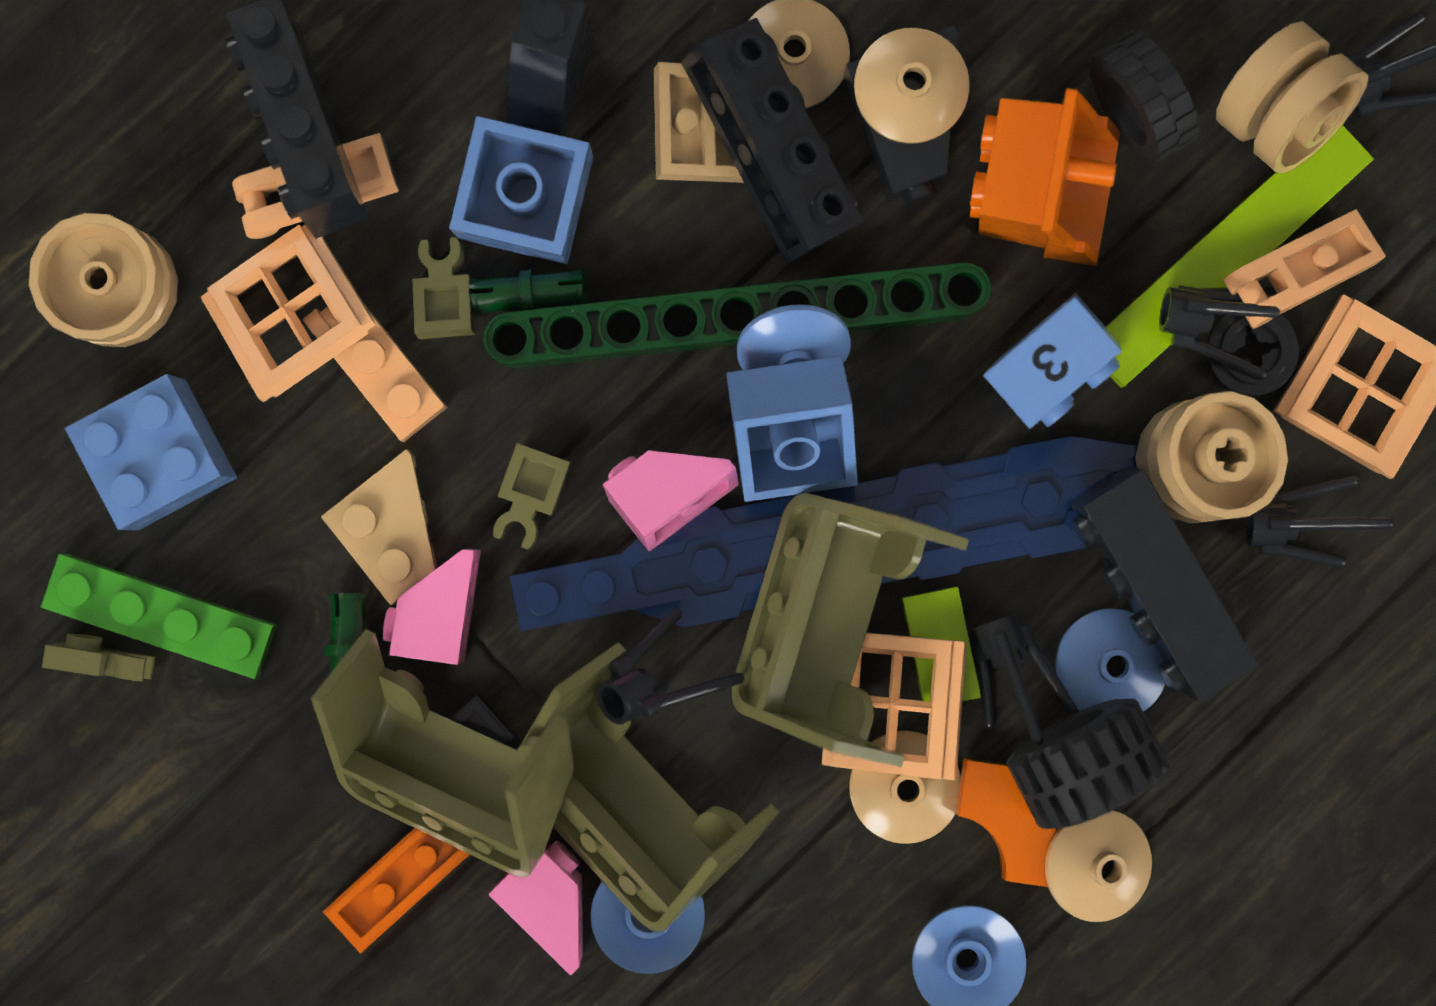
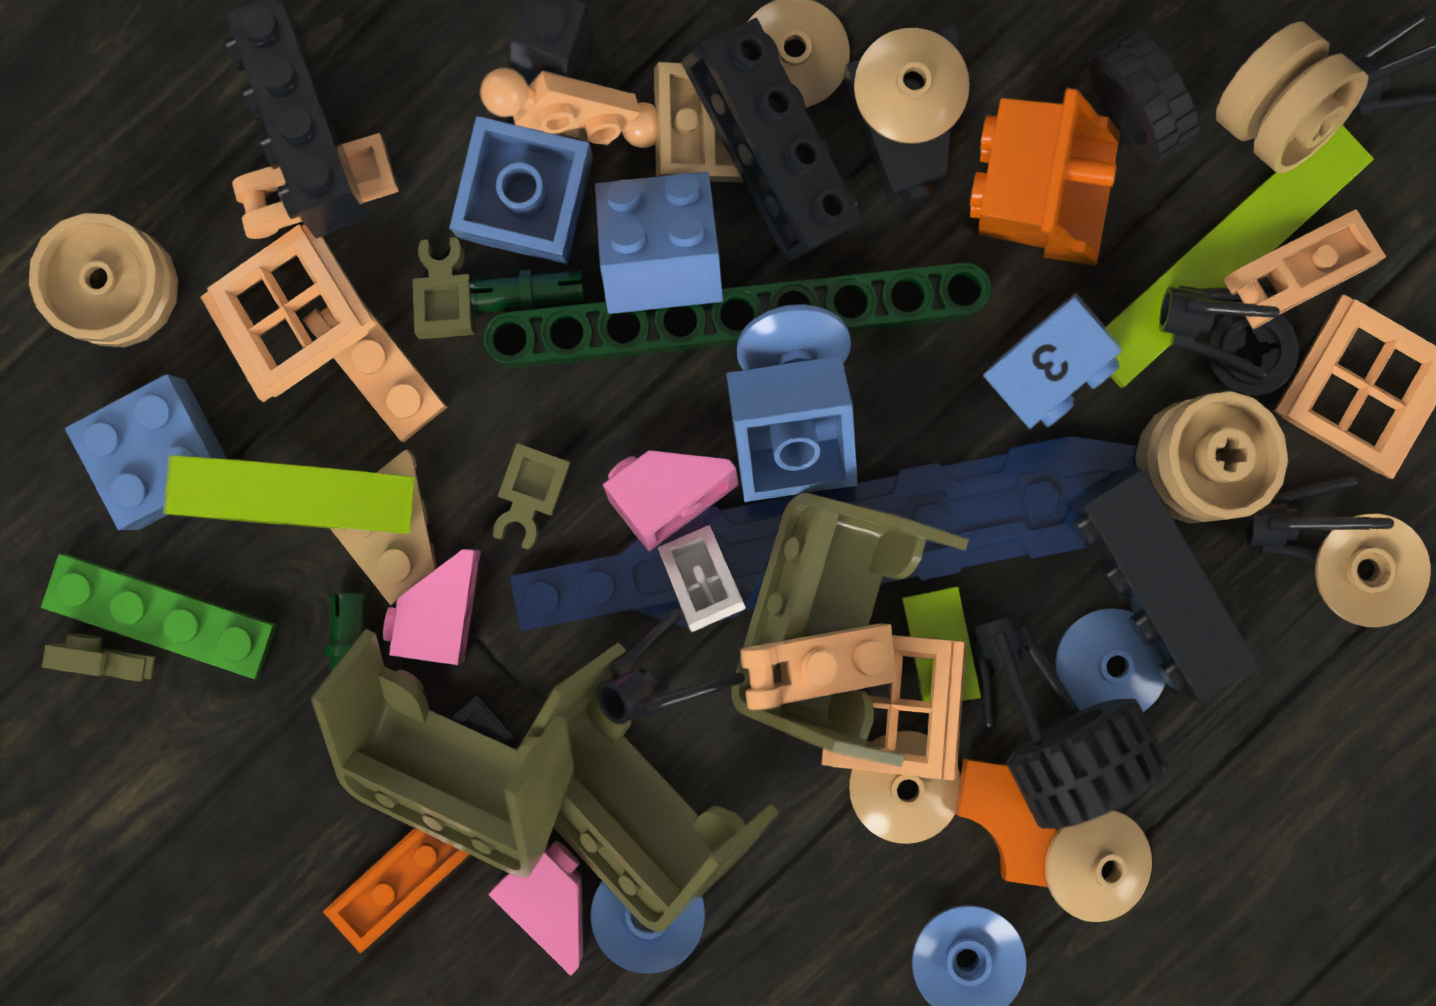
(288, 494): none -> lime slope
(570, 108): none -> light nougat plate
(658, 242): none -> medium blue brick
(701, 578): none -> white slope
(819, 665): none -> light nougat plate
(1398, 578): none -> tan dish

